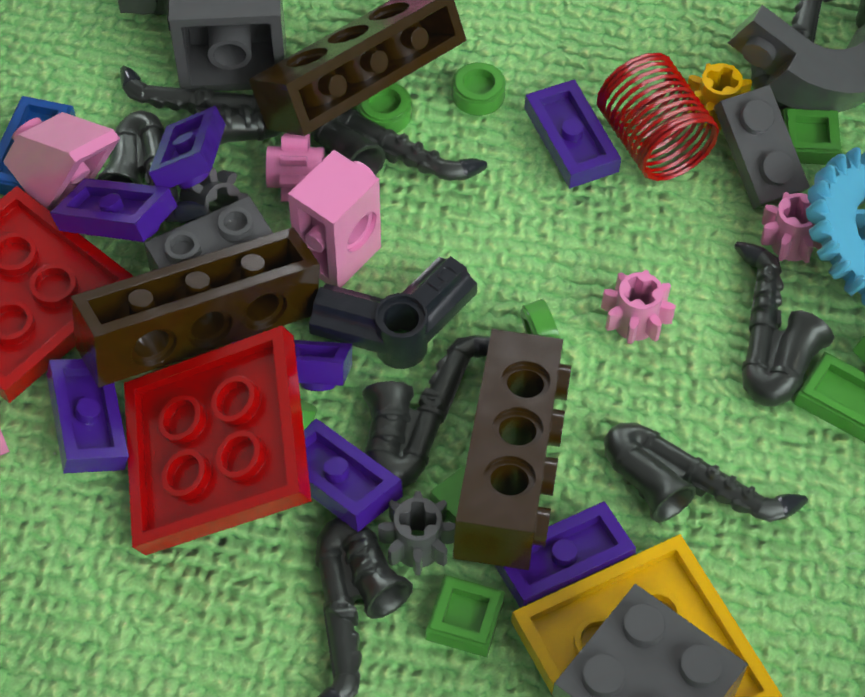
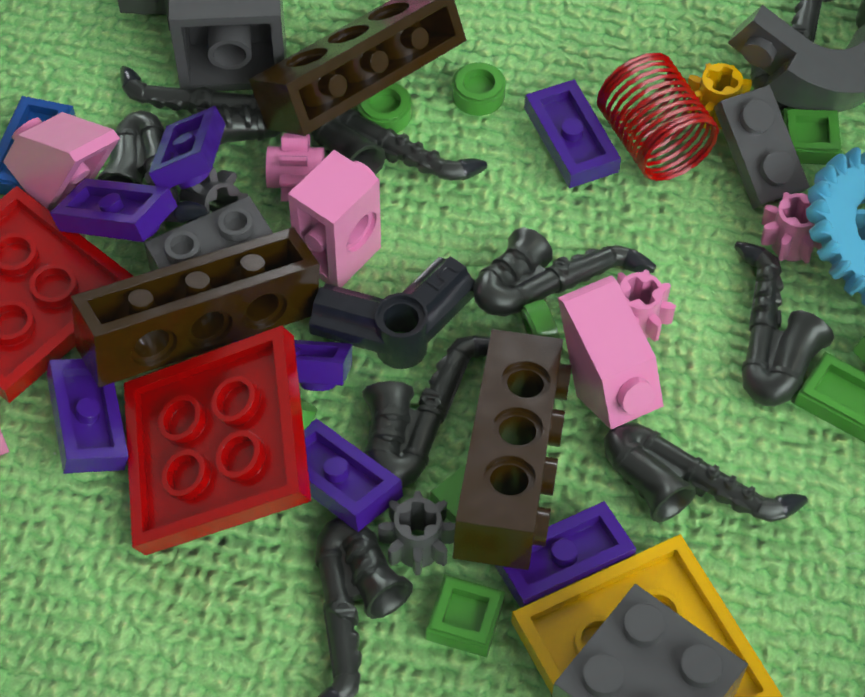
(521, 274): none -> pearl dark grey piece
(609, 354): none -> bright pink slope

